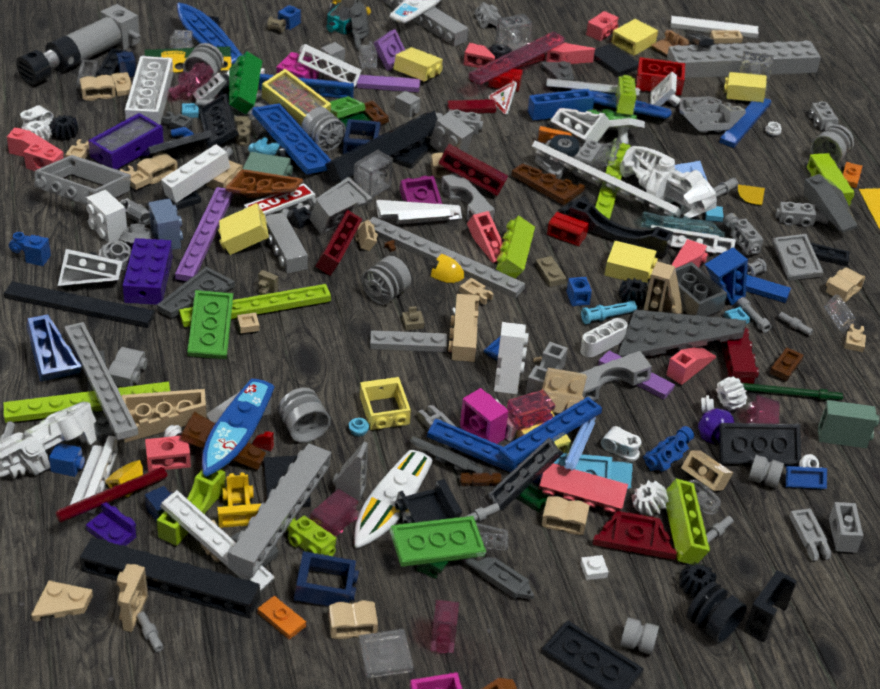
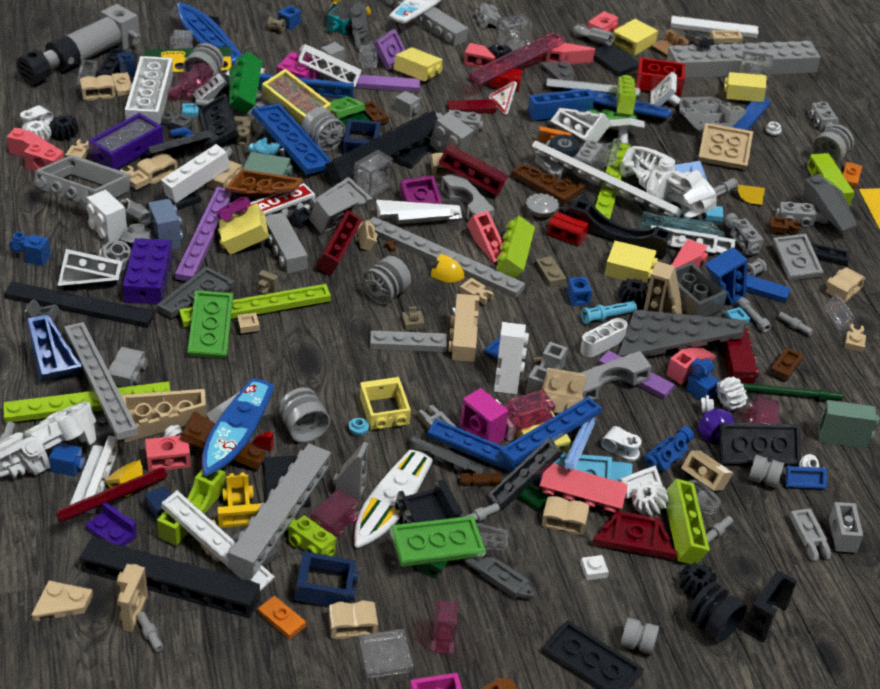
(35, 310): none -> dark grey bracket
(239, 205): none -> magenta plate
(542, 205): none -> light grey piece
(594, 34): none -> light grey piece
(634, 480): none -> white tile
(700, 380): none -> blue brick
(725, 146): none -> tan plate
(782, 225): none -> reddish brown plate

